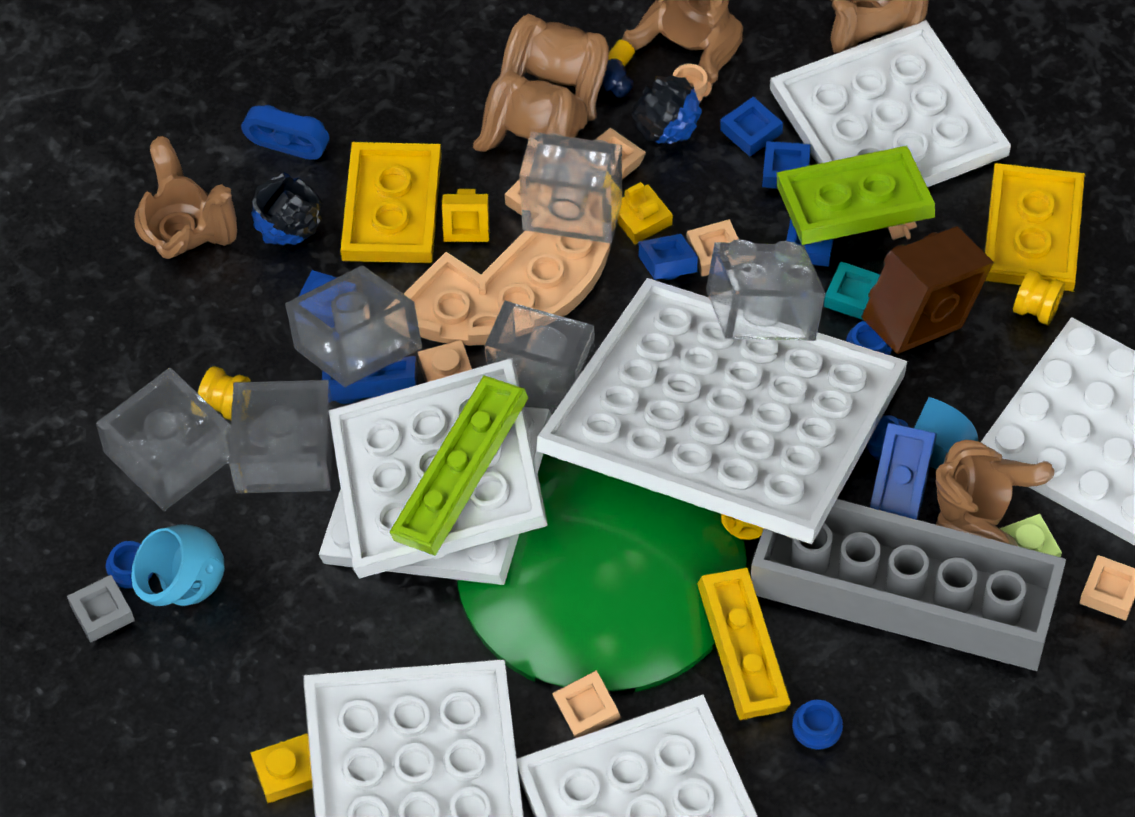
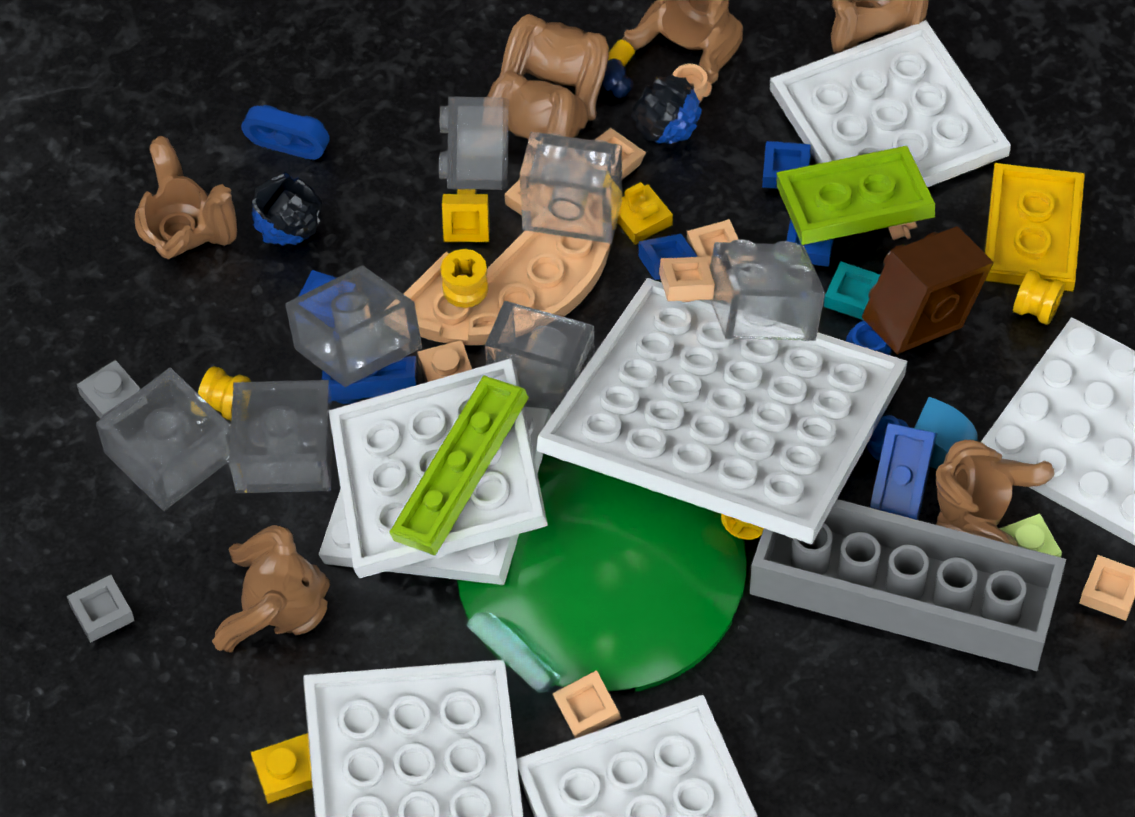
(107, 388): none -> light grey plate
(120, 563): blue plate -> none
(183, 560): medium azure helmet -> none
(277, 589): none -> medium nougat hair
(391, 202): yellow plate -> none
(461, 289): none -> yellow wheel
(475, 143): none -> clear brick
(514, 652): none -> clear light blue tile
(686, 279): none -> light nougat plate
(743, 643): yellow plate -> none
(751, 126): blue plate -> none
(817, 724): blue plate -> none

